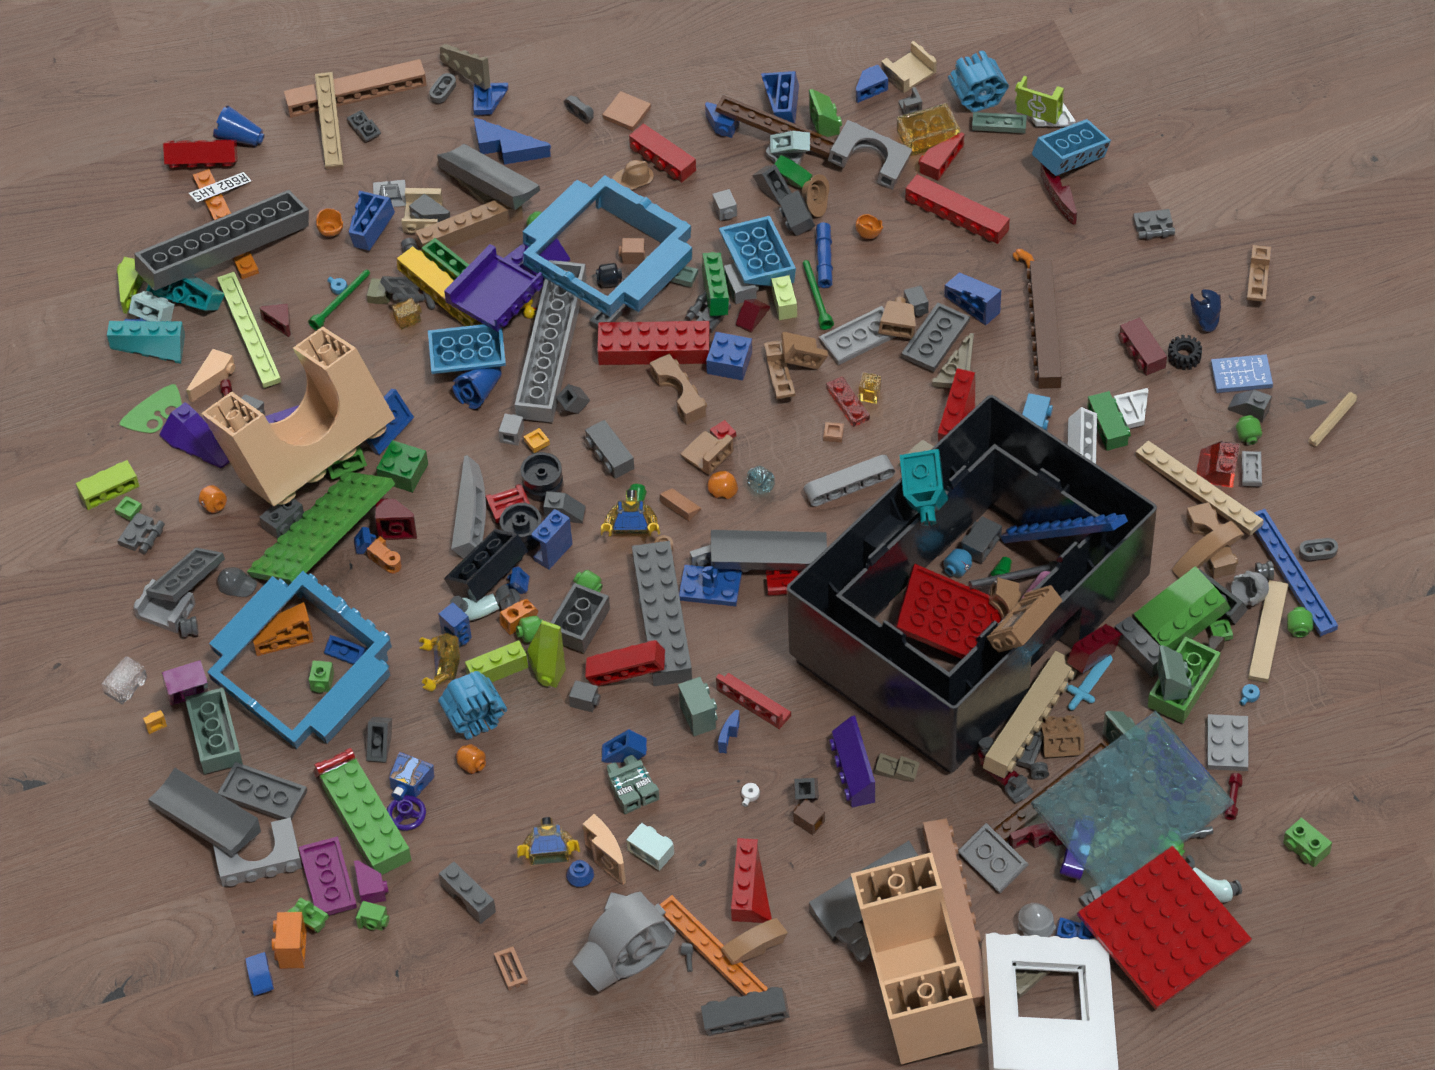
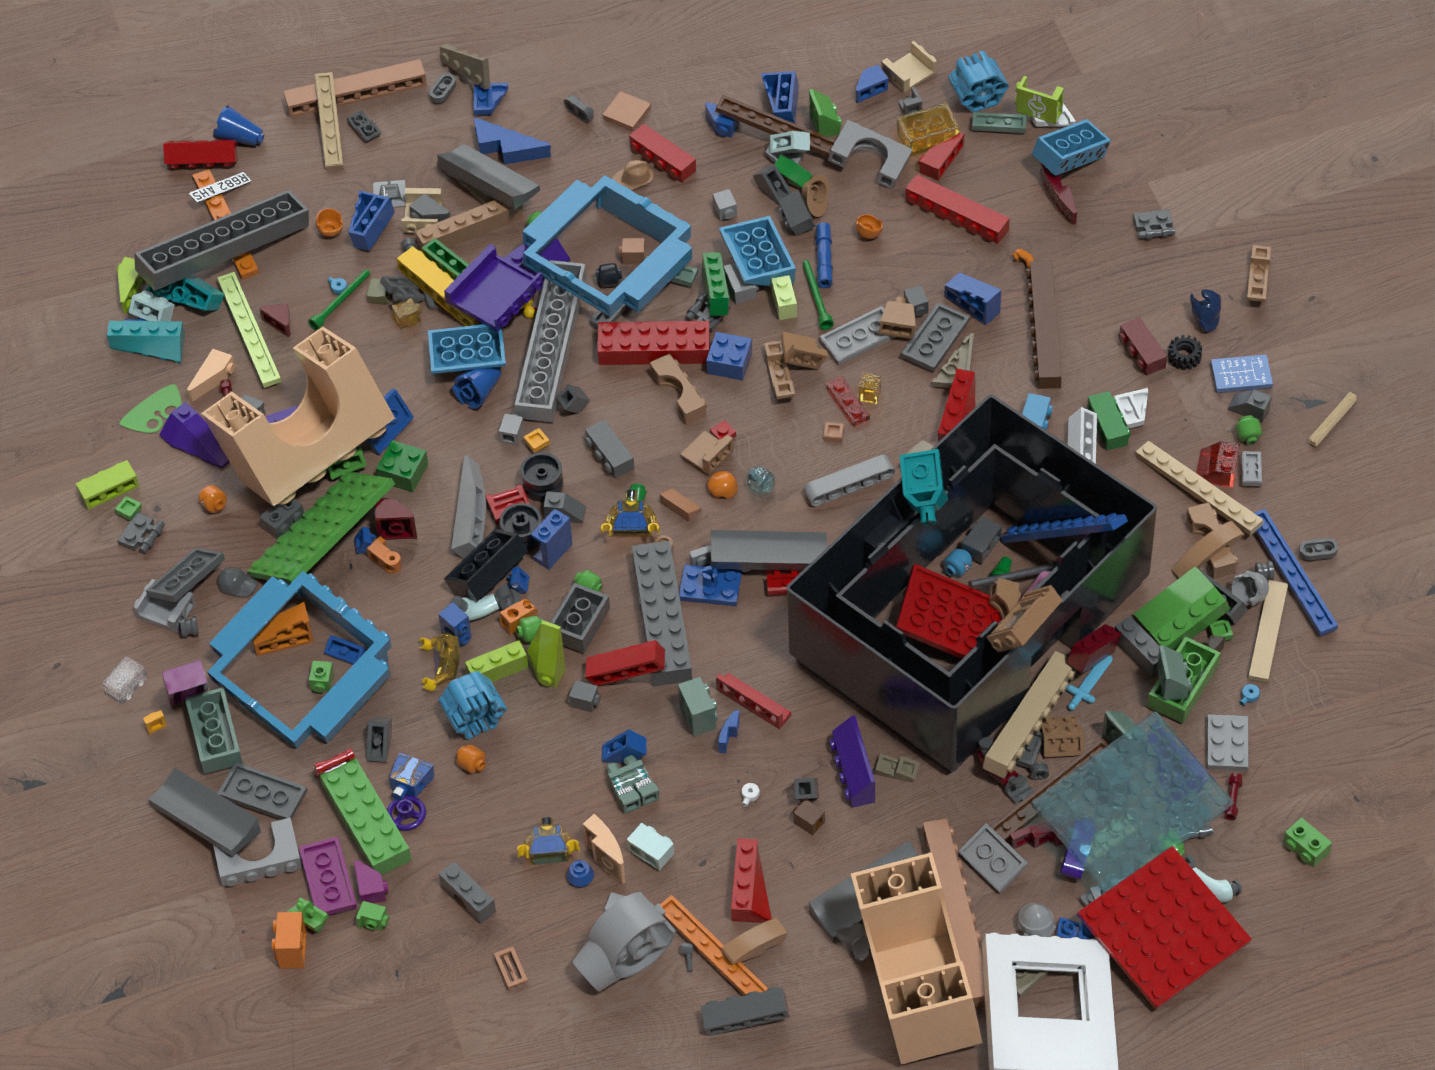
(259, 973): blue slope -> none
(751, 314): dark red slope -> none
(1300, 622): bright green head -> none

